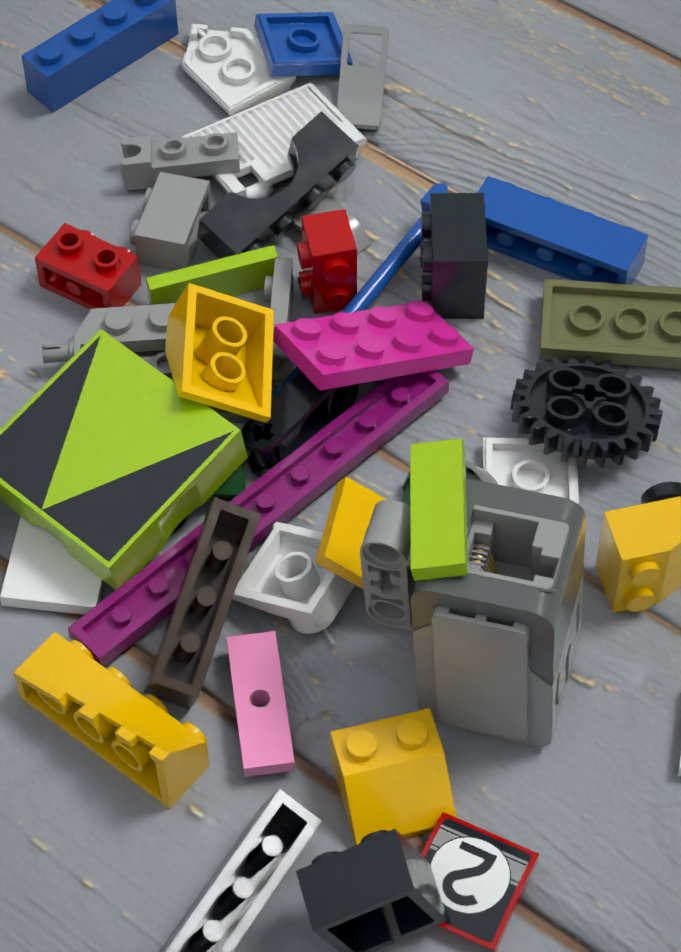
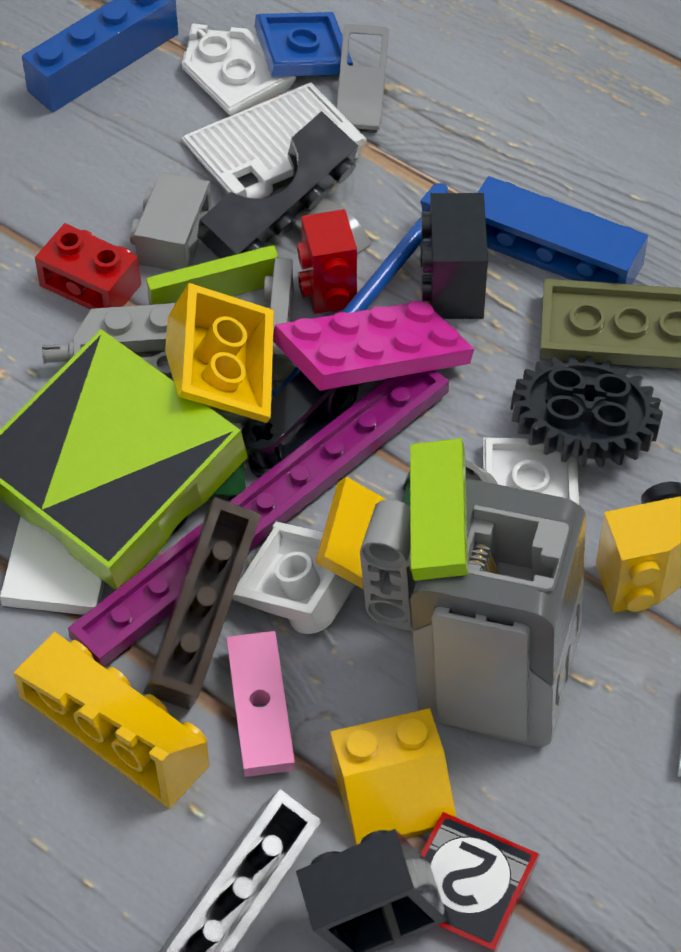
(179, 156): light grey plate -> none

